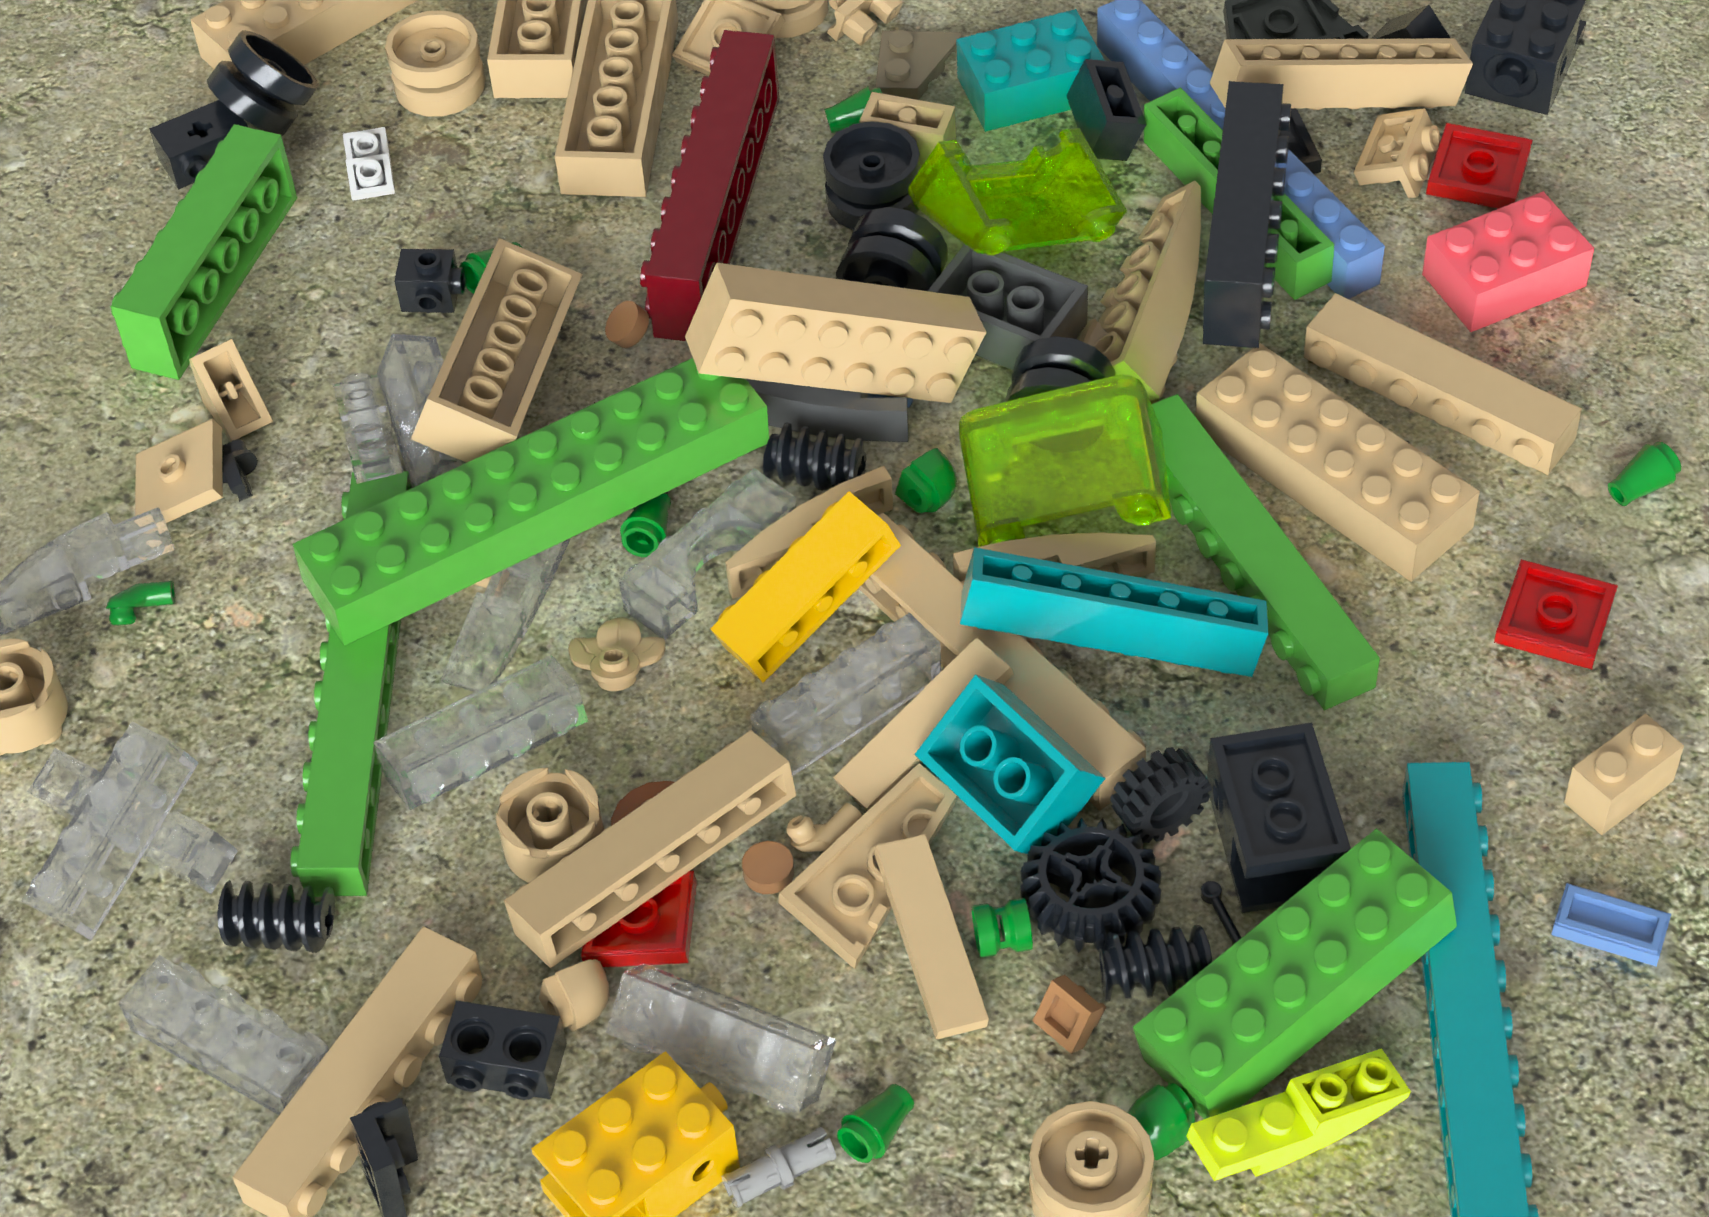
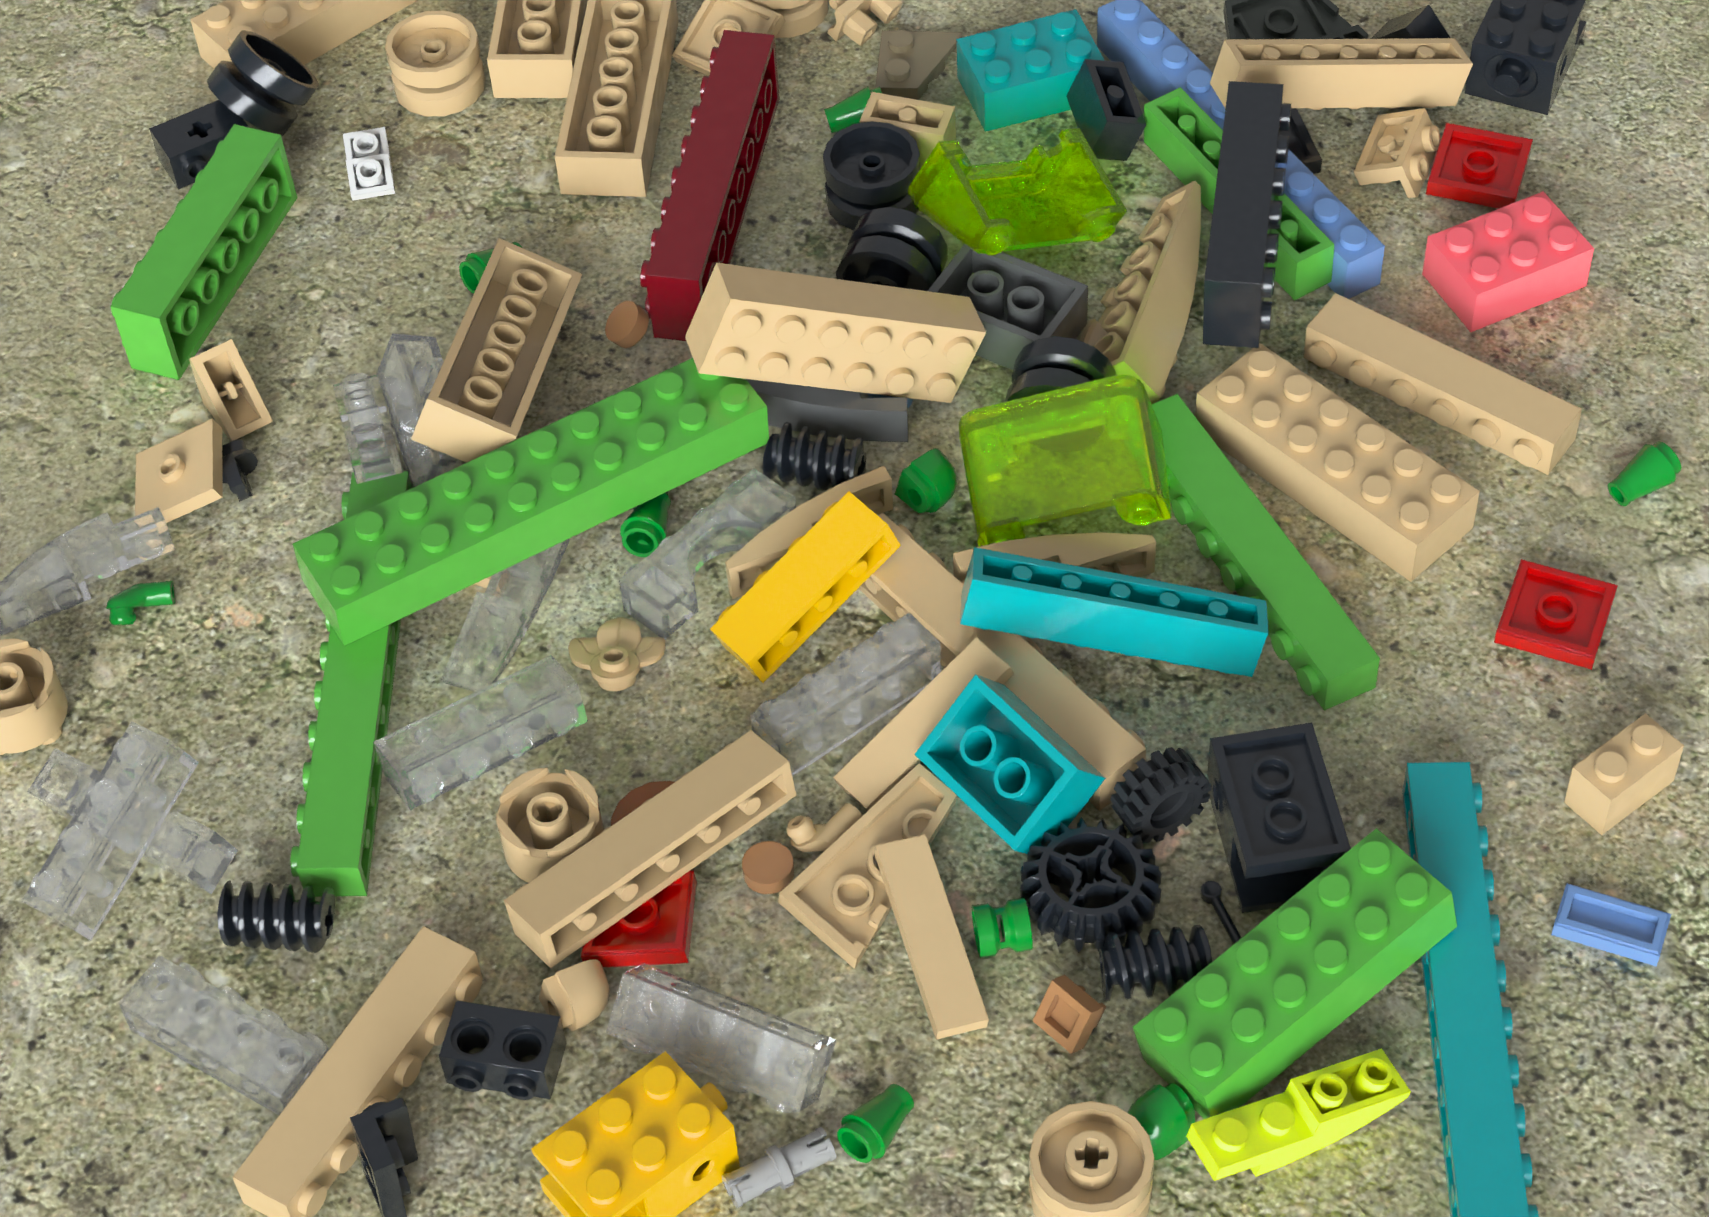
(428, 280): black brick -> none

